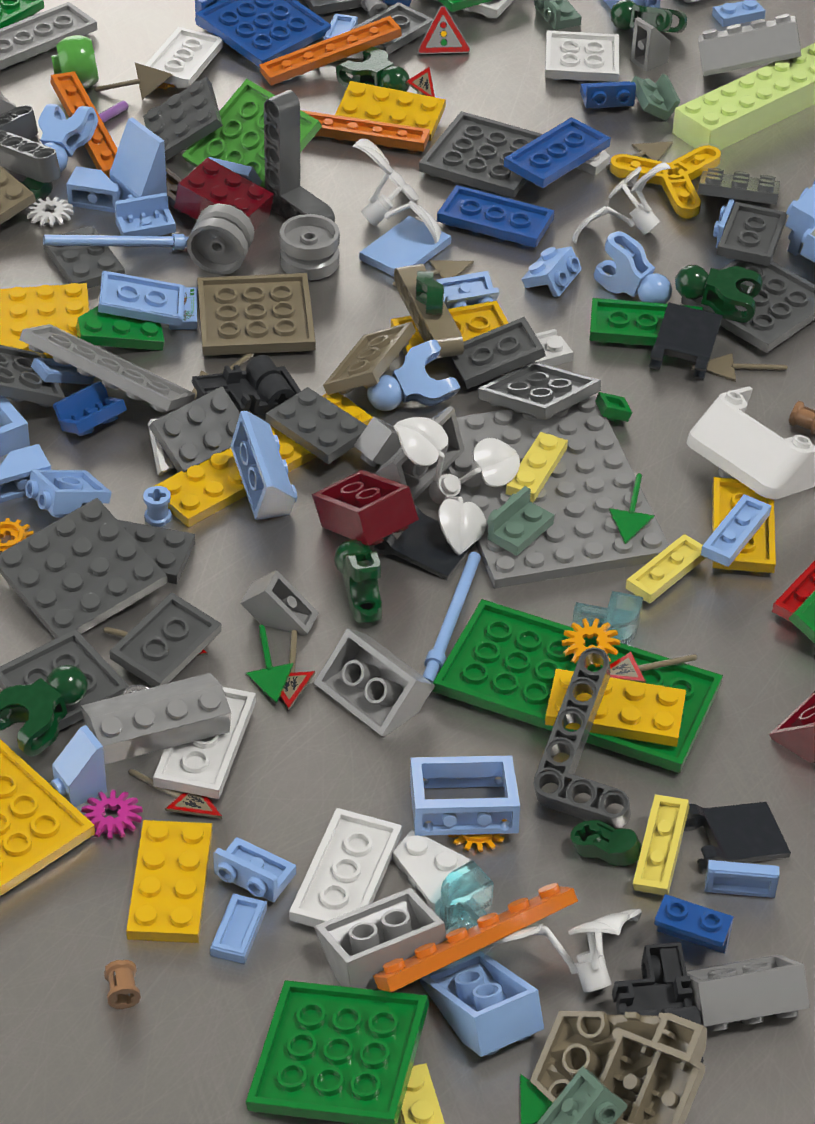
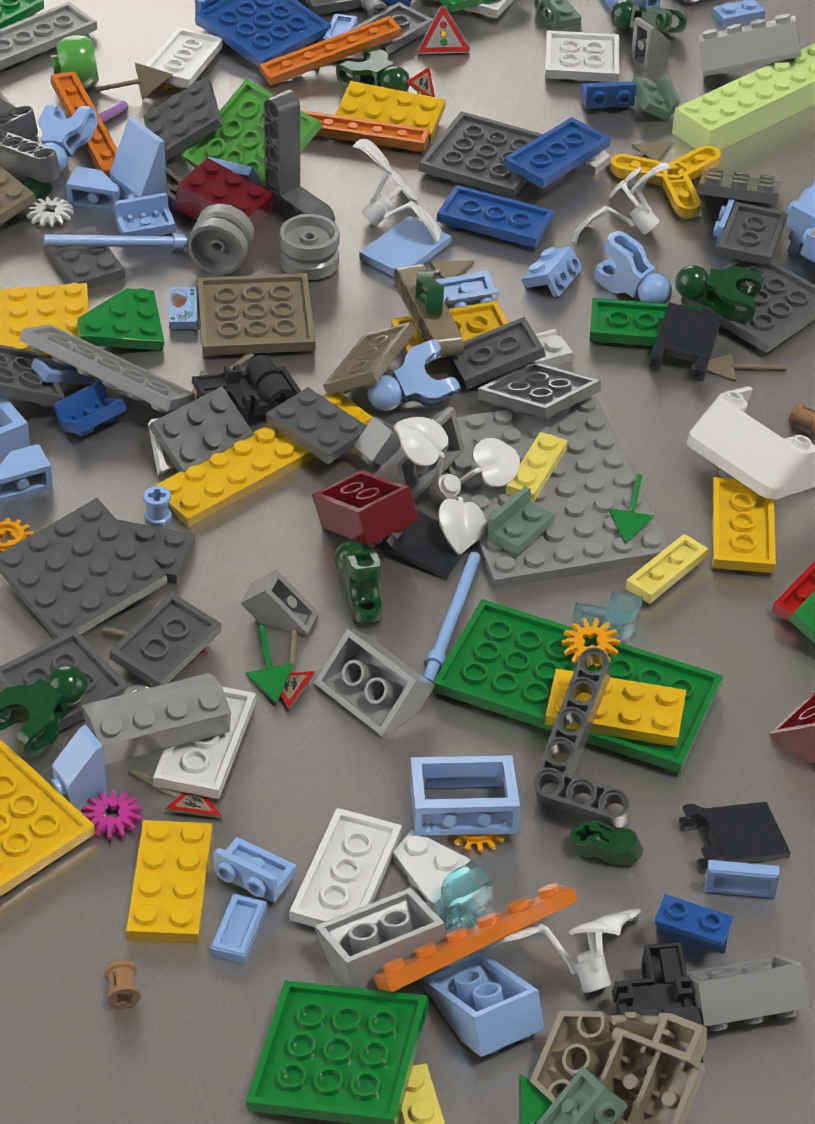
(64, 490): light blue plate -> none
(141, 298): light blue tile -> none
(262, 468): light blue slope -> none
(613, 407): green plate -> none
(627, 668): dark tan piece -> none
(661, 845): light yellow plate -> none
(735, 530): light blue plate -> none

